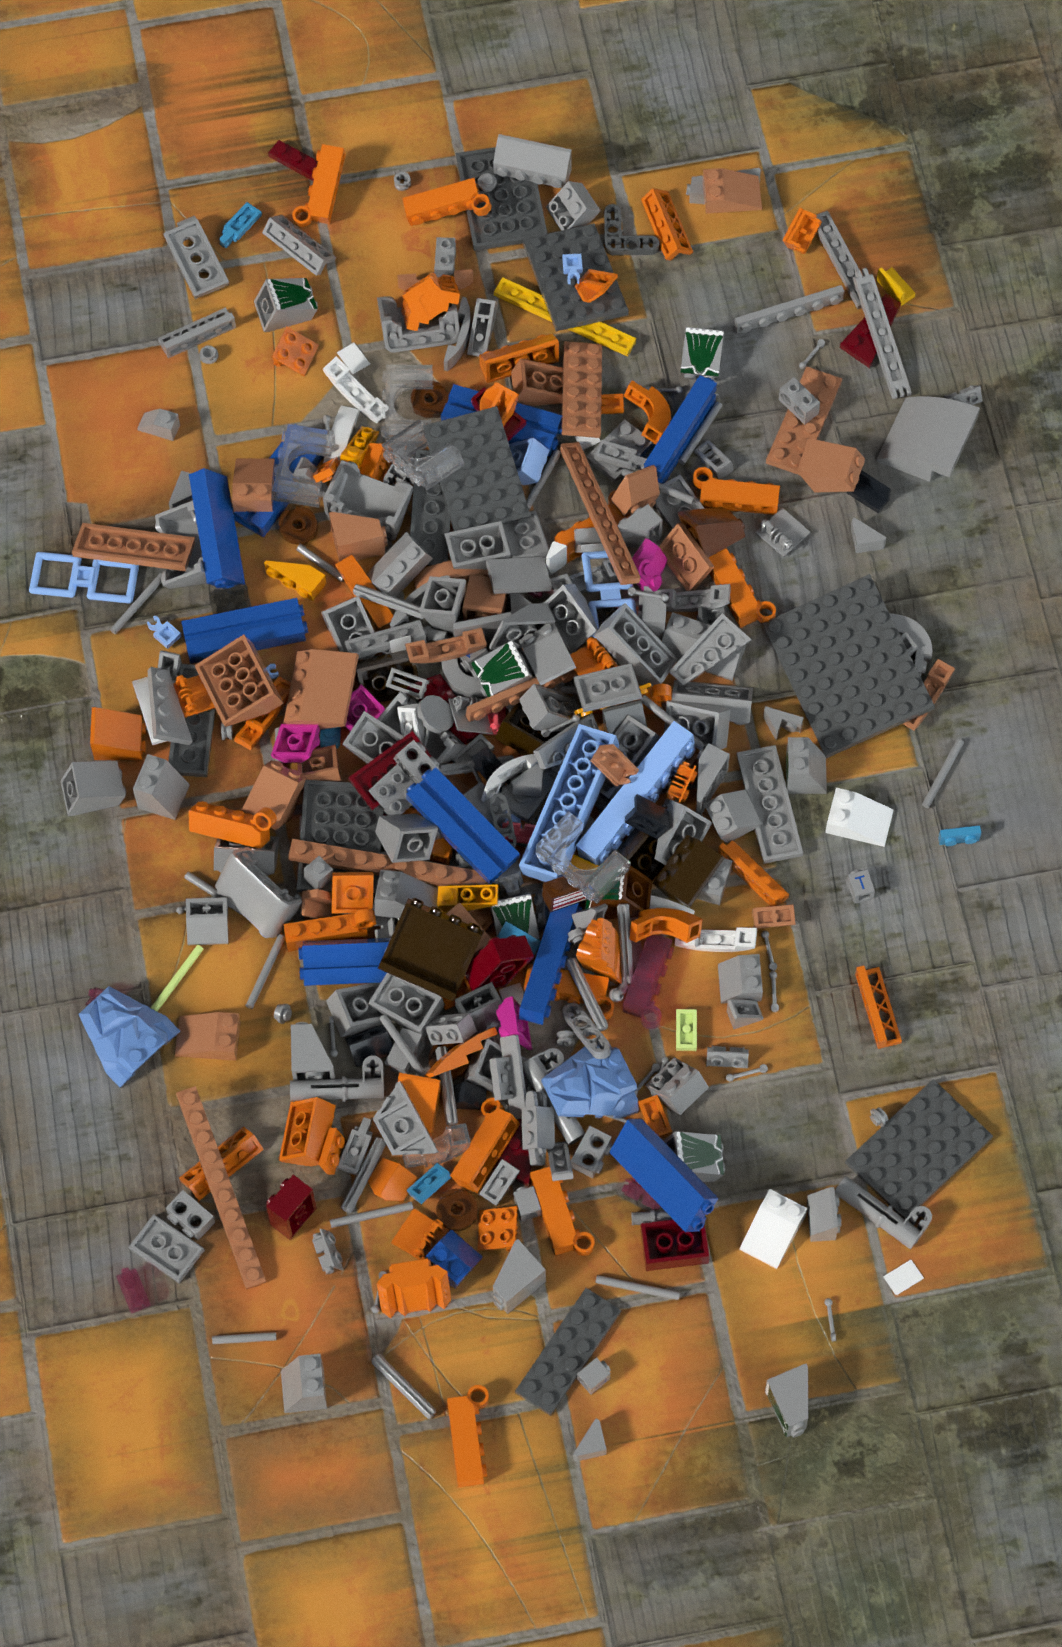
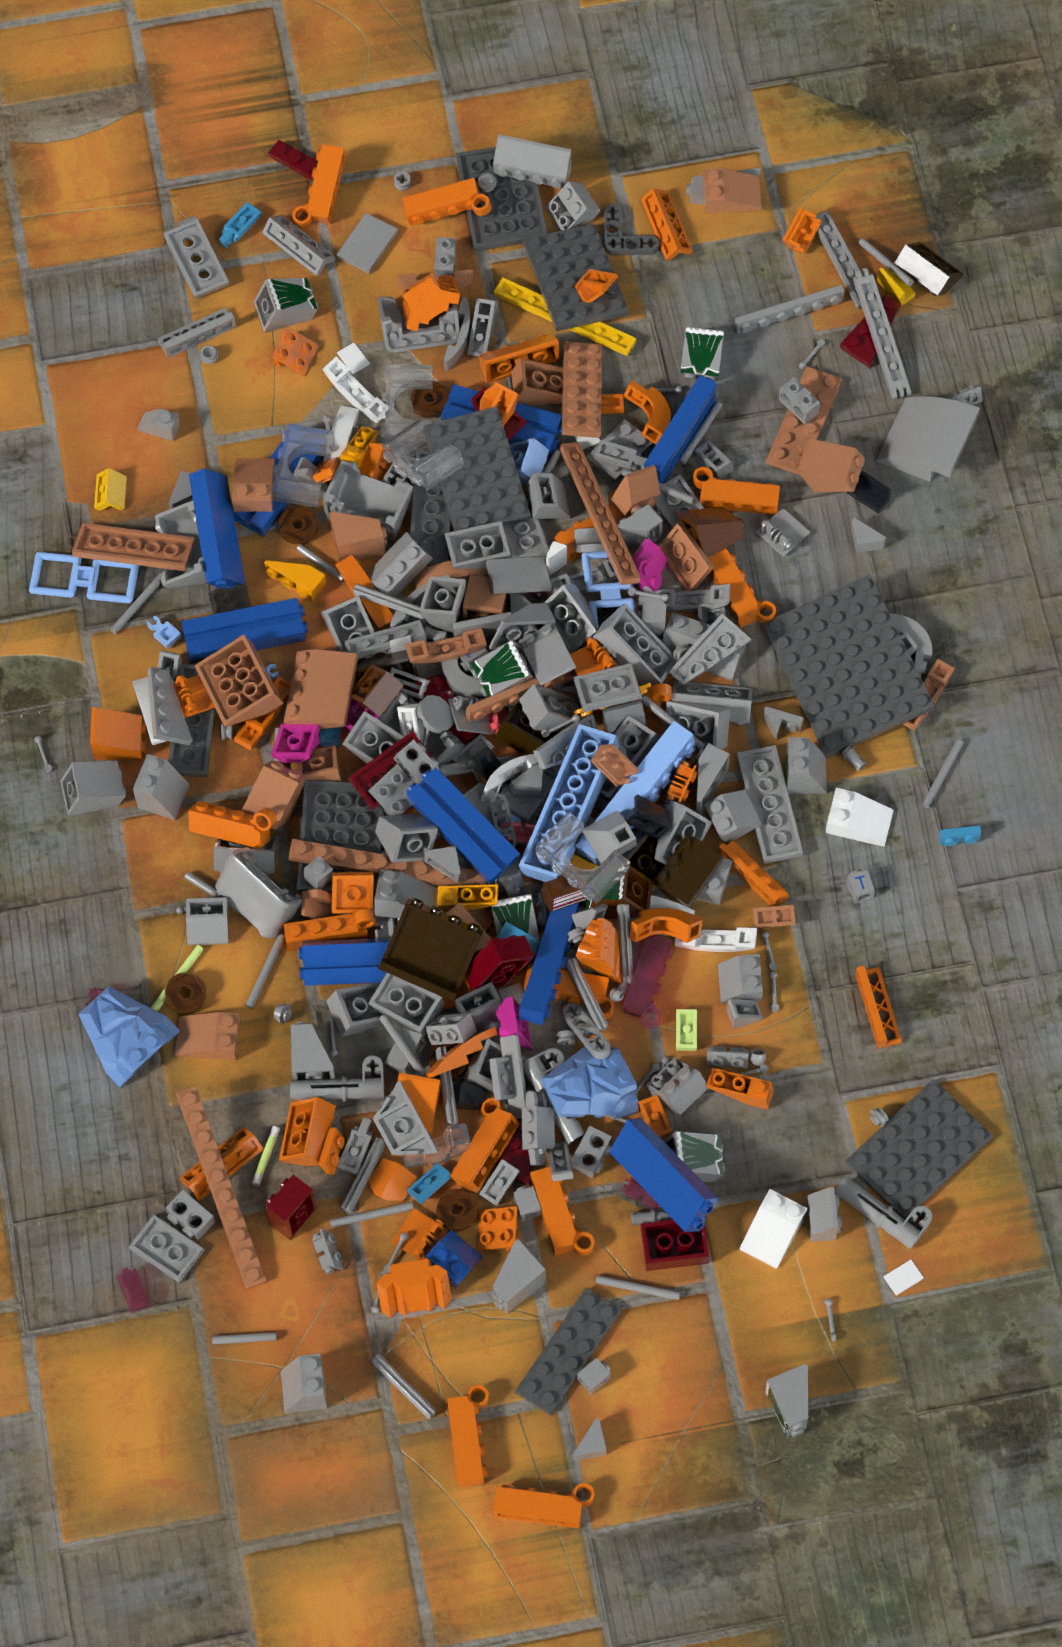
(48, 768): none -> light grey hinge
(110, 490): none -> yellow panel
(187, 982): none -> reddish brown plate
(265, 1156): none -> yellowish green bar
(367, 243): none -> light grey tile
(369, 1043): black panel -> none
(376, 690): none -> reddish brown slope
(403, 1236): none -> light grey hinge
(445, 861): none -> light grey slope
(541, 1507): none -> orange hinge
(547, 497): none -> light grey slope
(572, 266): light blue plate -> none
(609, 835): none -> light grey slope
(680, 651): none -> light grey plate
(741, 1088): none -> orange slope
(757, 1056): none -> light grey hinge
(853, 758): none -> light grey pin
(886, 262): none -> light grey bar
(928, 268): none -> slope

